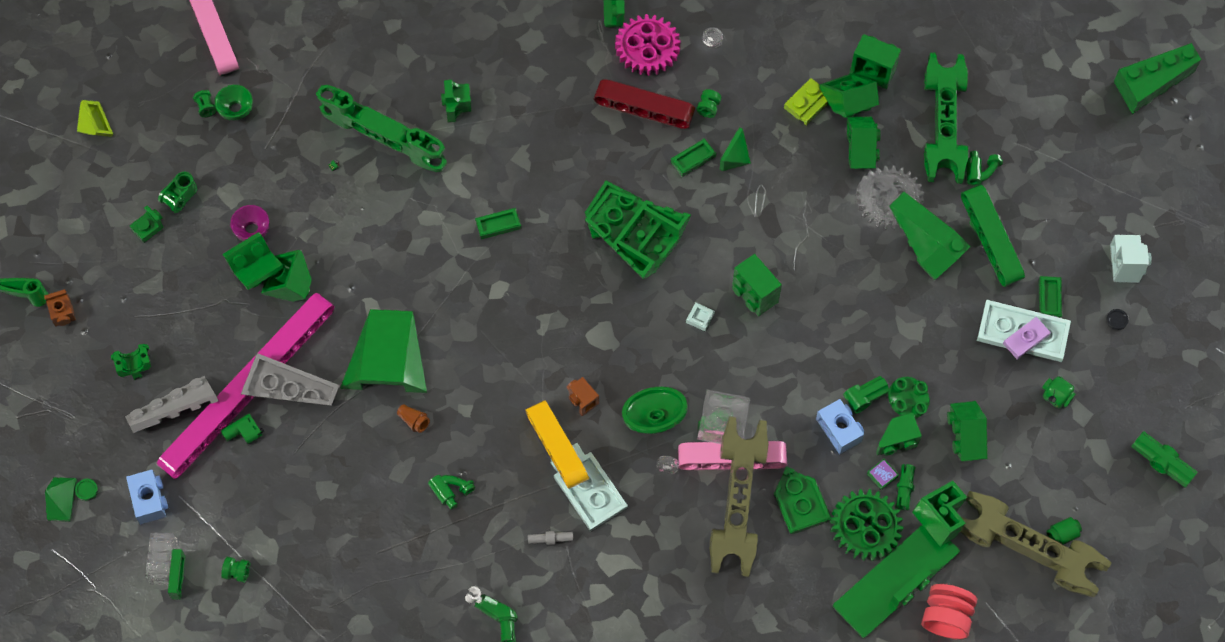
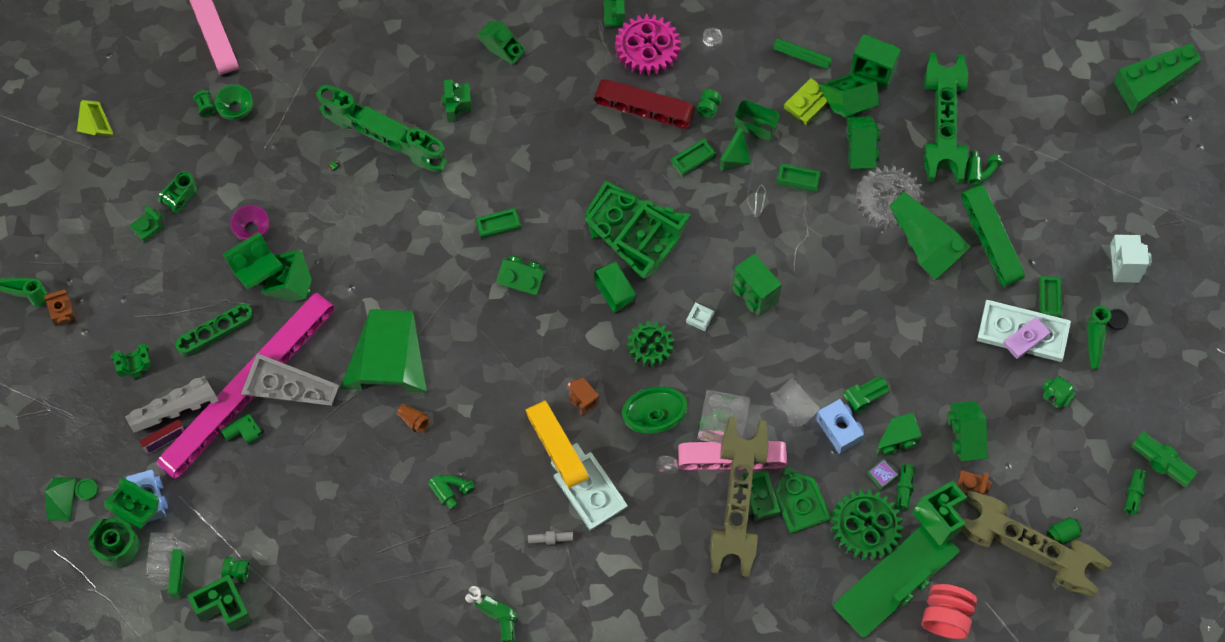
(116, 530): none -> green brick
(132, 503): none -> green bracket
(162, 437): none -> tile
(216, 333): none -> green beam
(220, 598): none -> green brick
(501, 41): none -> green slope
(521, 275): none -> green bracket
(614, 287): none -> green piece
(636, 345): none -> green gear
(756, 111): none -> green piece
(762, 497): none -> green bracket
(795, 403): none -> clear bracket
(798, 177): none -> green tile
(802, 53): none -> green axle
(909, 396): green dish -> none
(973, 482): none -> dark orange bracket
(1097, 334): none -> green piece
(1135, 492): none -> green pin

